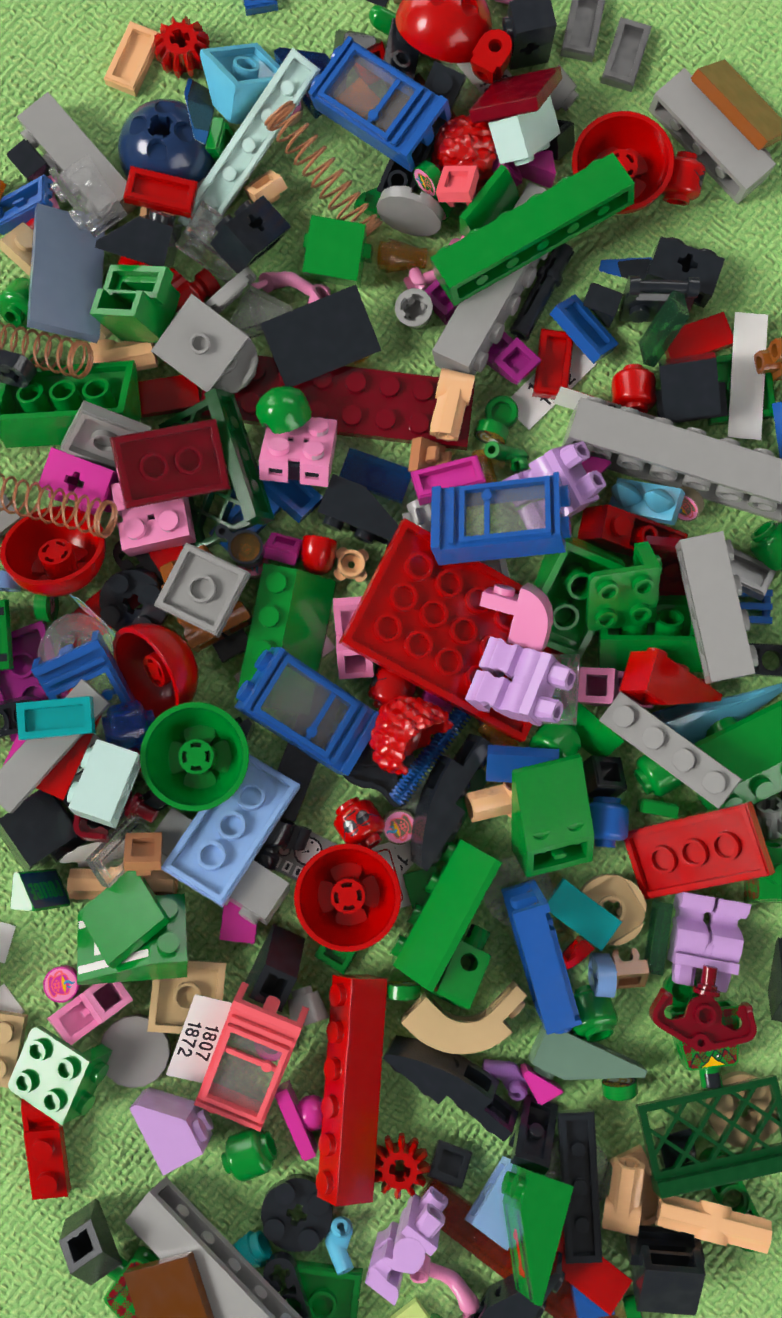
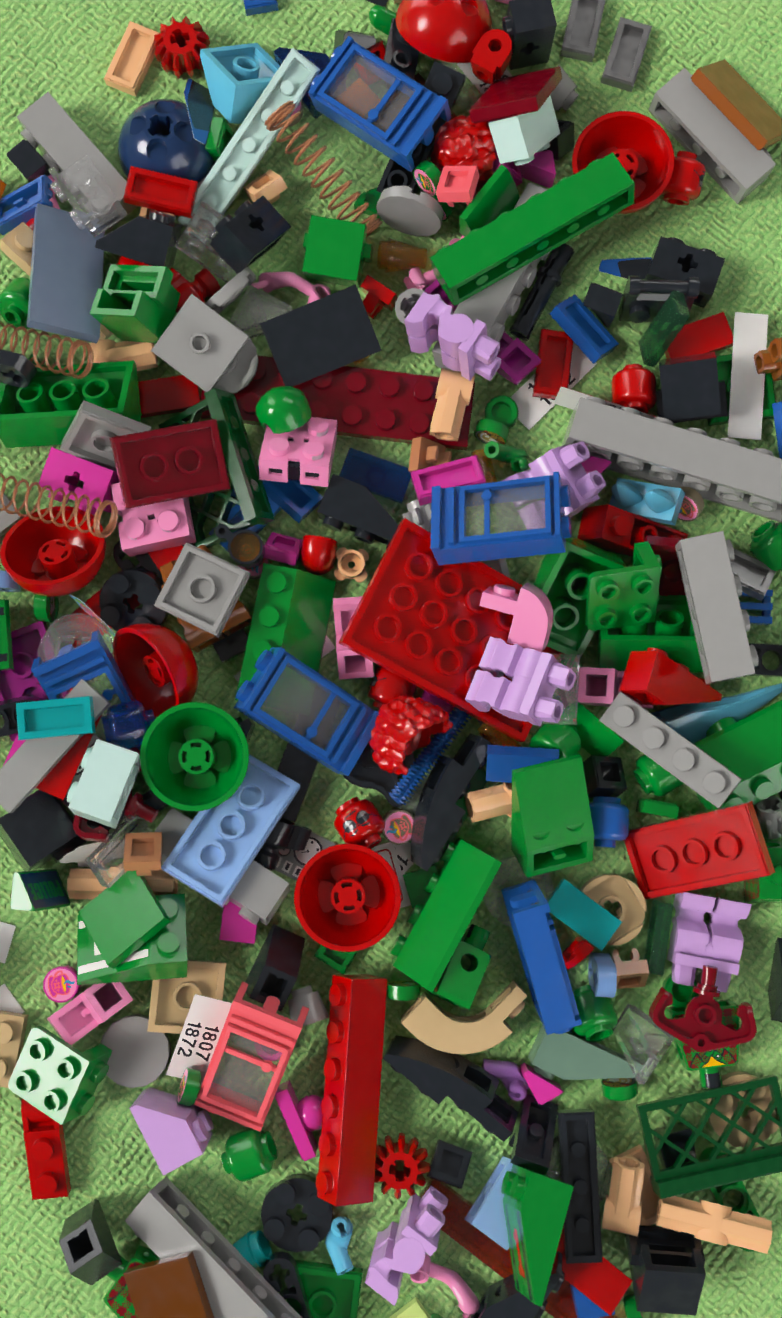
(189, 1087): none -> green tile
(377, 296): none -> red tile
(462, 343): none -> lavender hips
(641, 1042): none -> clear slope

